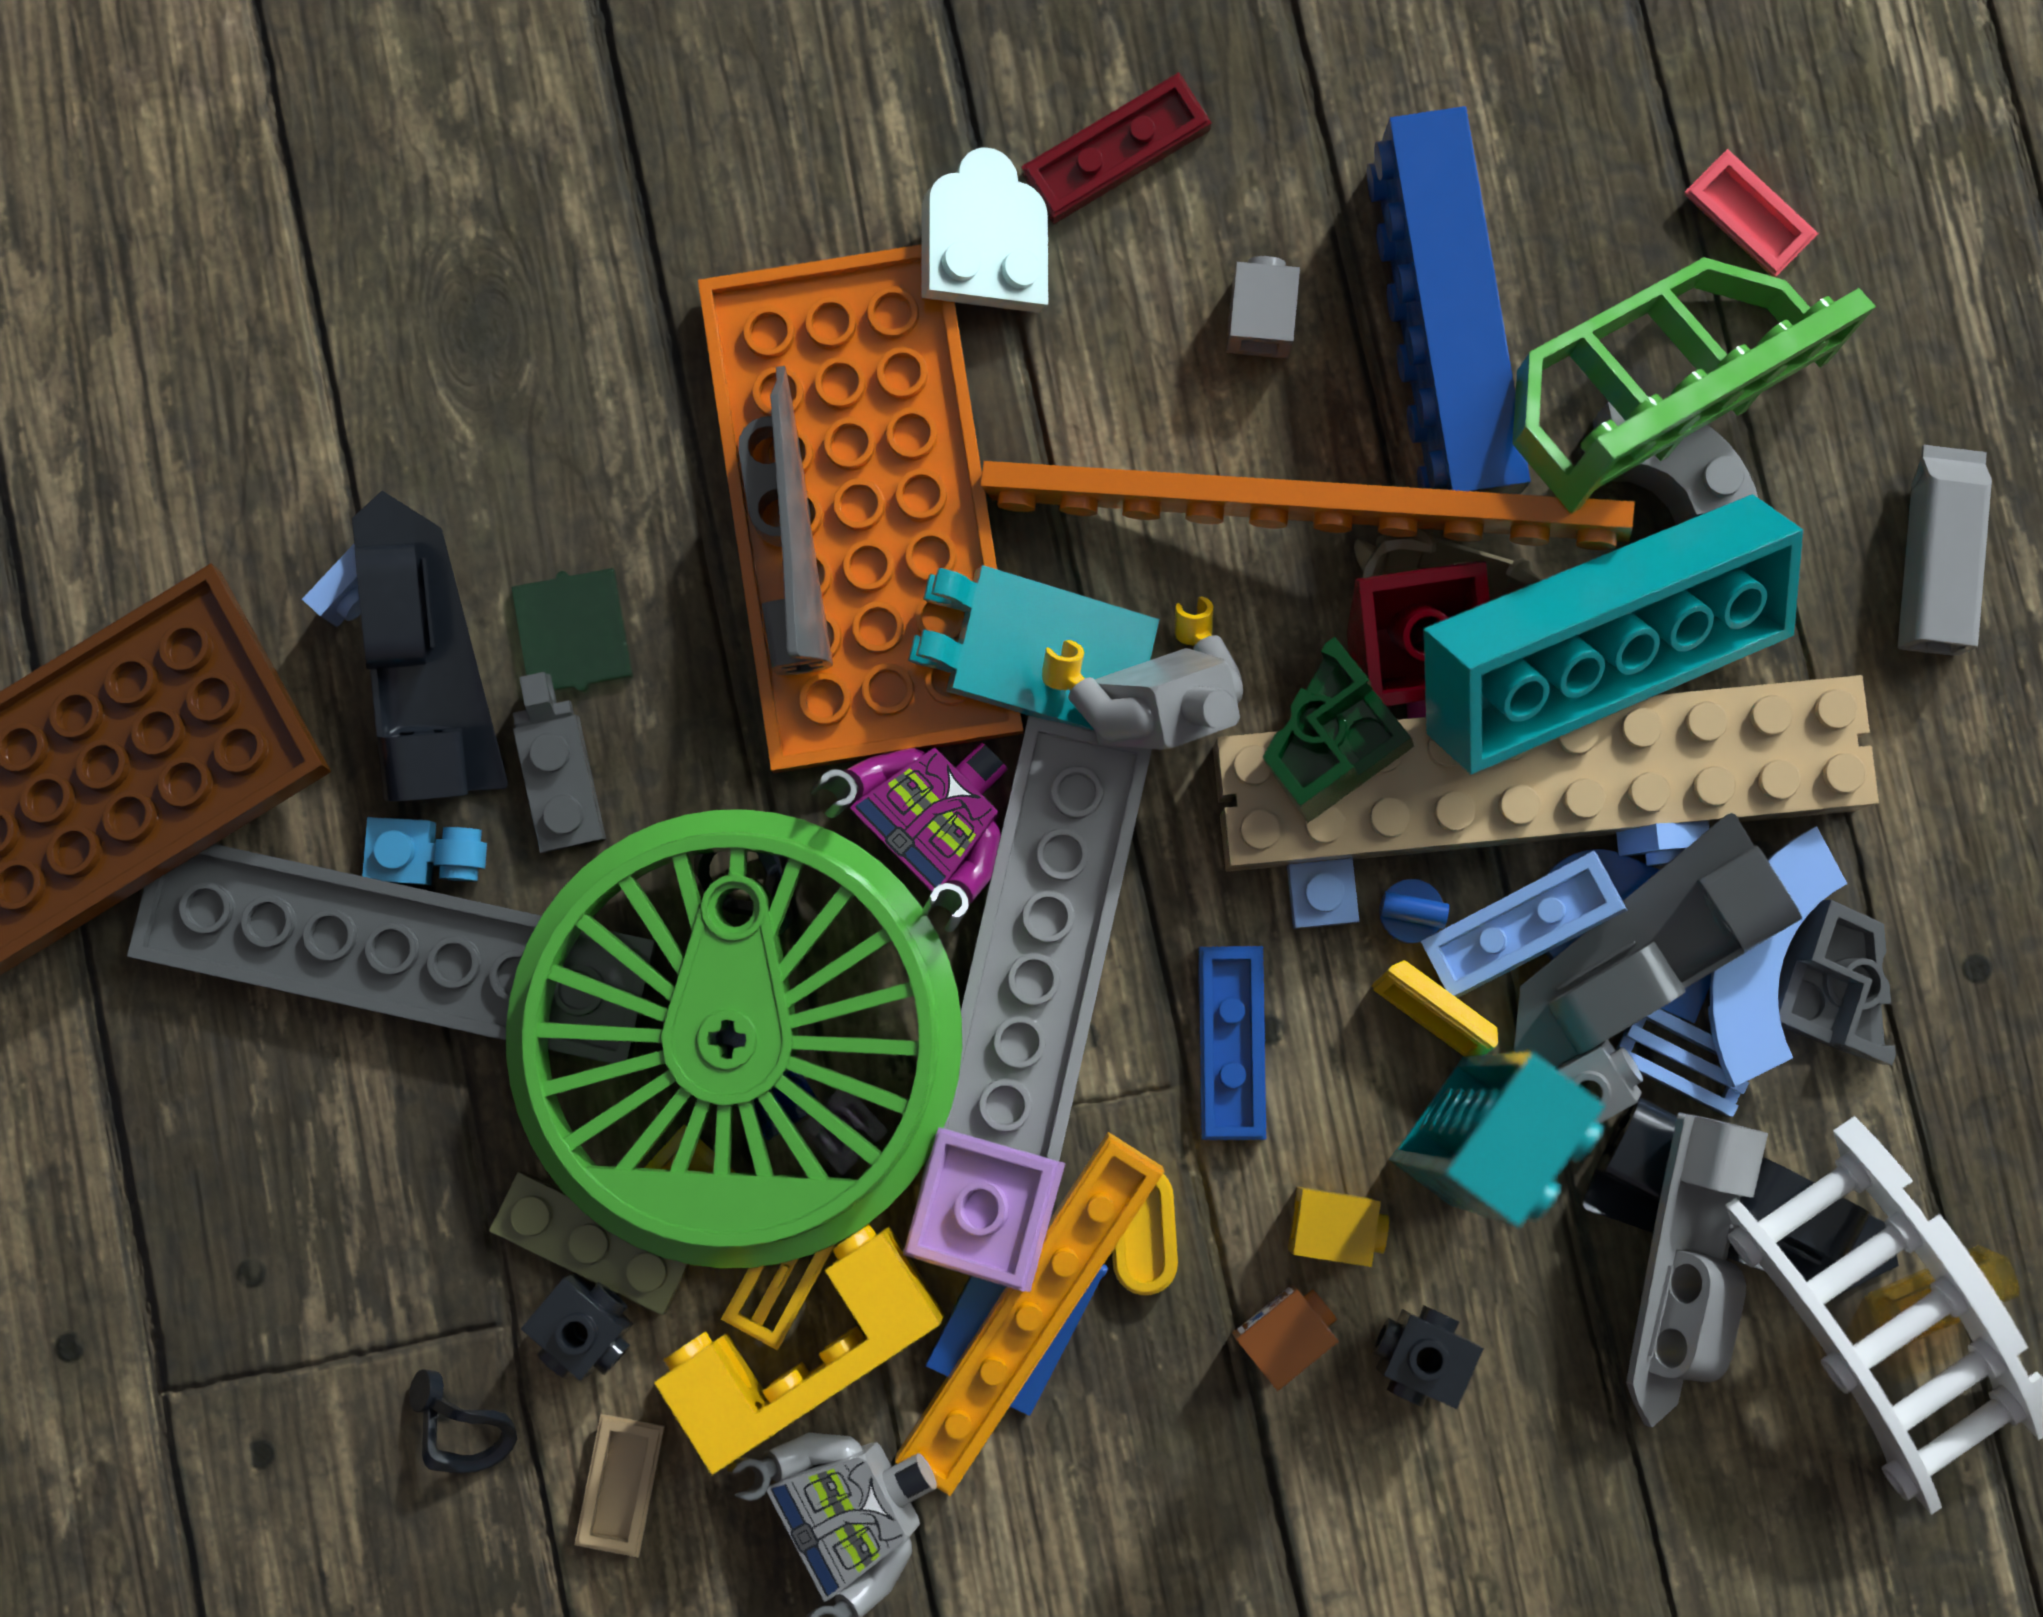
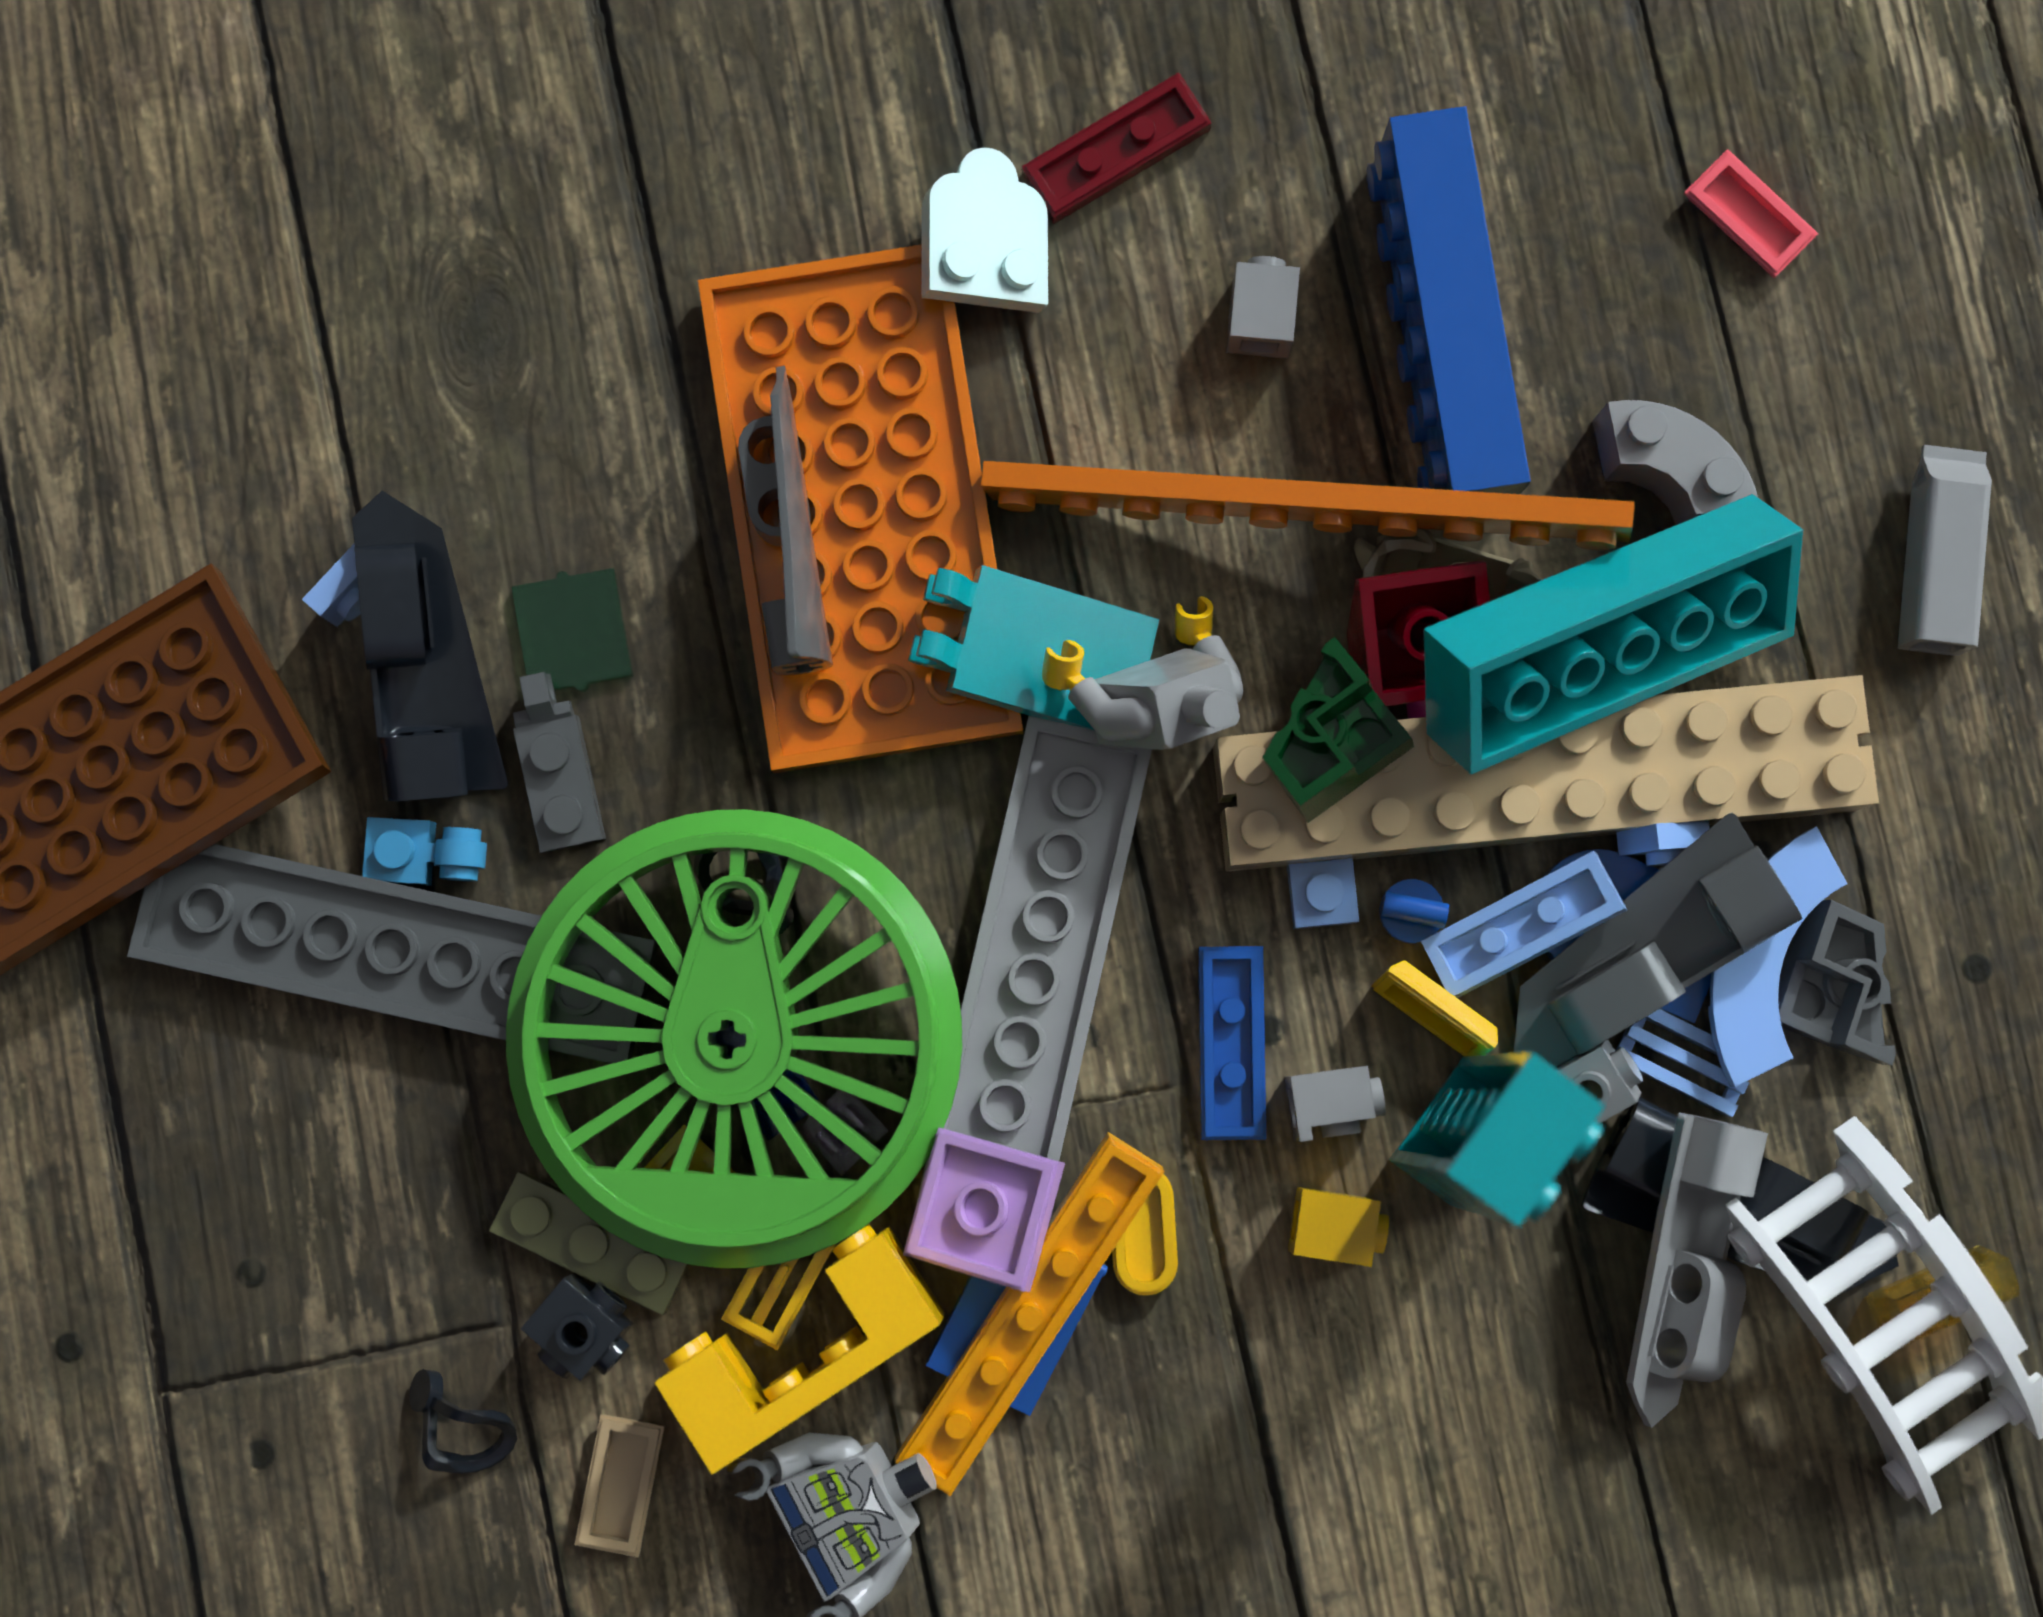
(928, 817): torso -> none
(1287, 1335): dark orange brick -> none
(1333, 1101): none -> light grey brick
(1445, 1371): black brick -> none
(1716, 387): bright green plate -> none

